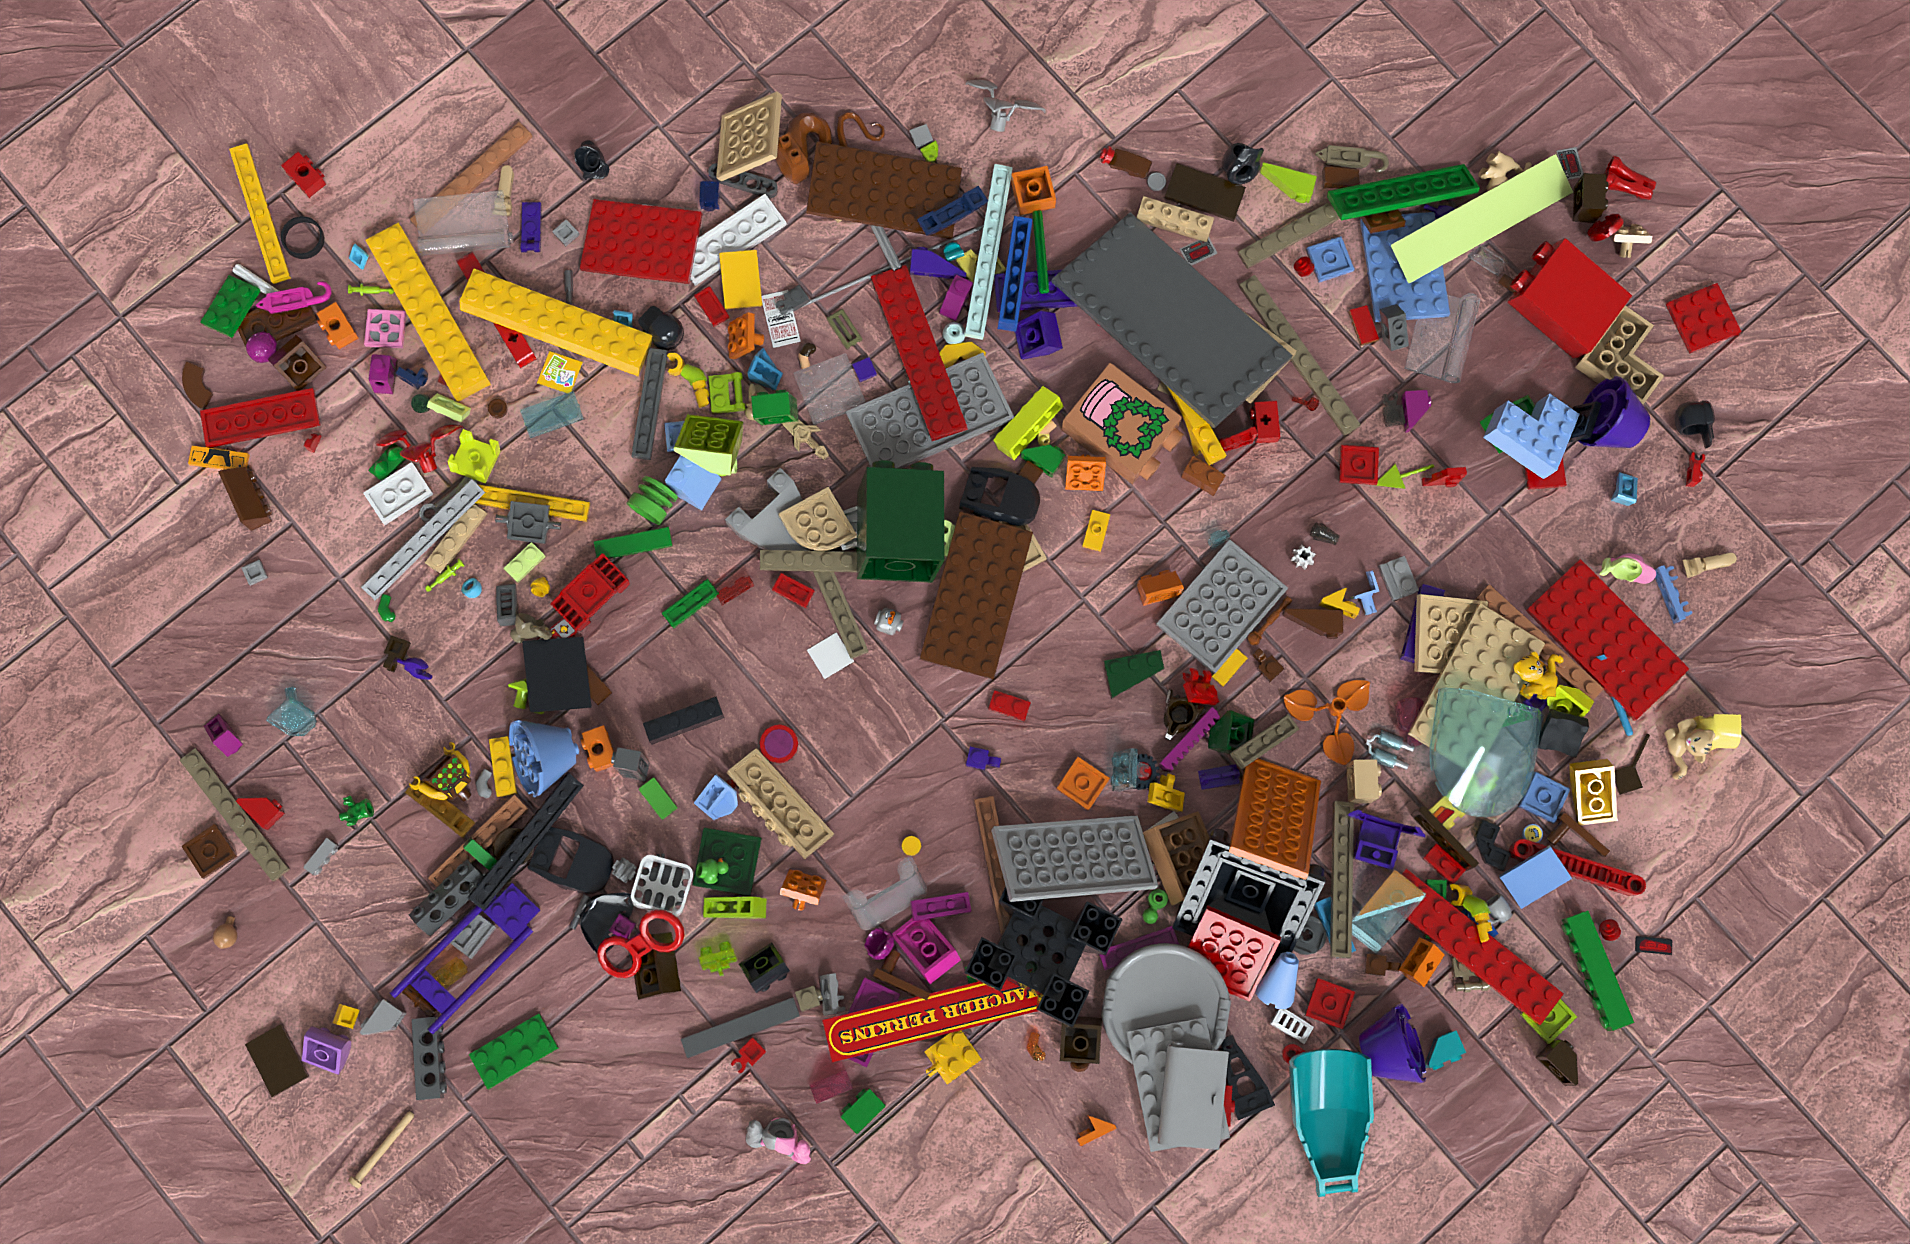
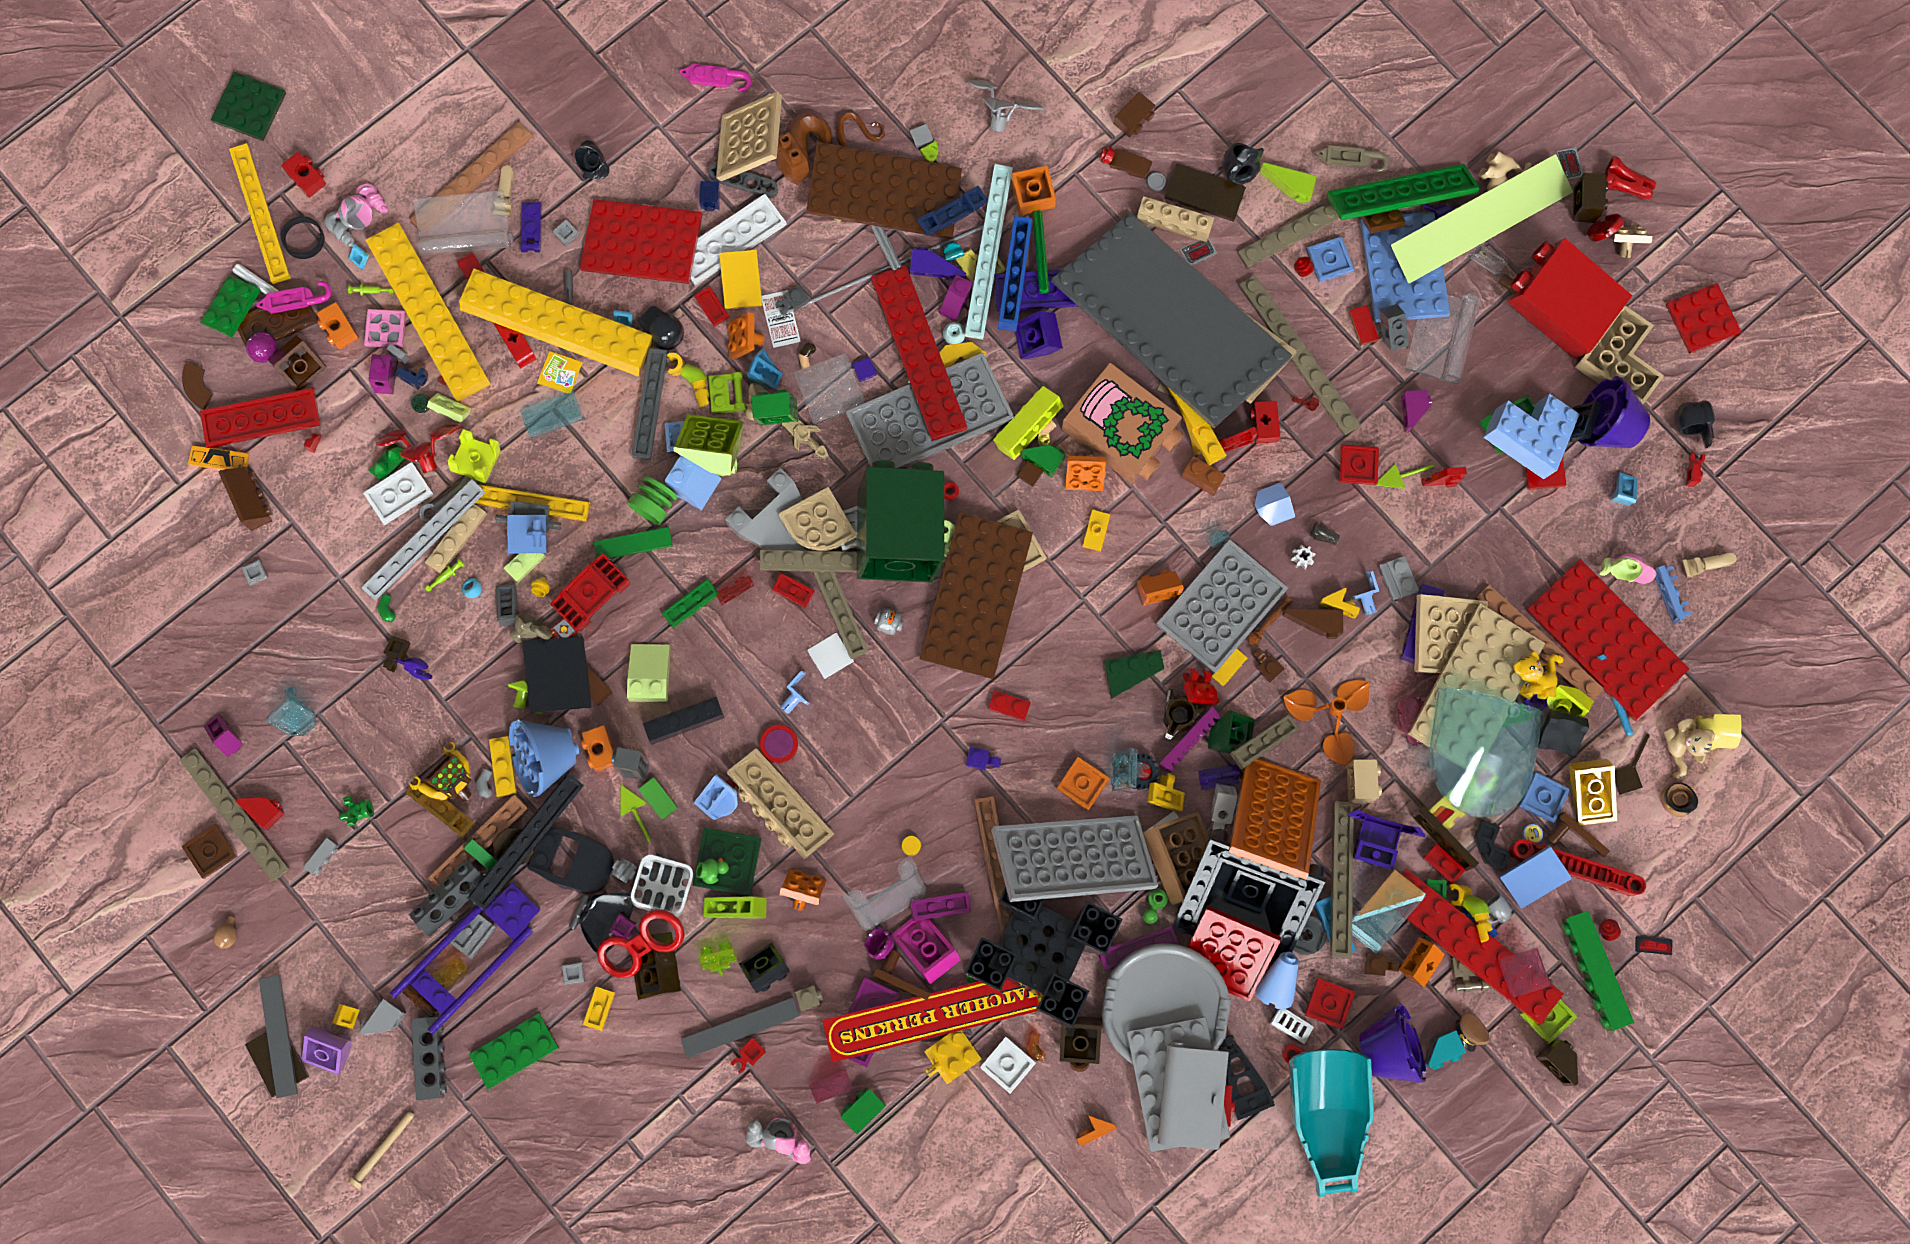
(248, 106): none -> dark green plate
(278, 1036): none -> dark grey tile
(355, 213): none -> hair
(398, 354): none -> light grey tile
(497, 408): reddish brown tile -> none
(526, 534): none -> medium blue plate
(573, 973): none -> light grey tile
(599, 1008): none -> yellow plate
(629, 803): none -> lime piece
(648, 673): none -> yellowish green slope
(714, 76): none -> dark pink plate
(795, 696): none -> light blue bracket
(829, 992): light grey plate -> none
(852, 341): olive tile -> none
(951, 485): none -> red plate
(1007, 1065): none -> white plate
(1018, 502): black slope -> none
(1134, 114): none -> reddish brown brick
(1223, 800): none -> white torso
(1274, 504): none -> light blue slope
(1340, 177): reddish brown slope -> none
(1392, 741): clear light blue piece -> none
(1393, 413): clear smoke plate -> none
(1471, 1031): none -> medium nougat piece
(1524, 972): none -> clear pink plate
(1679, 799): none -> medium nougat piece

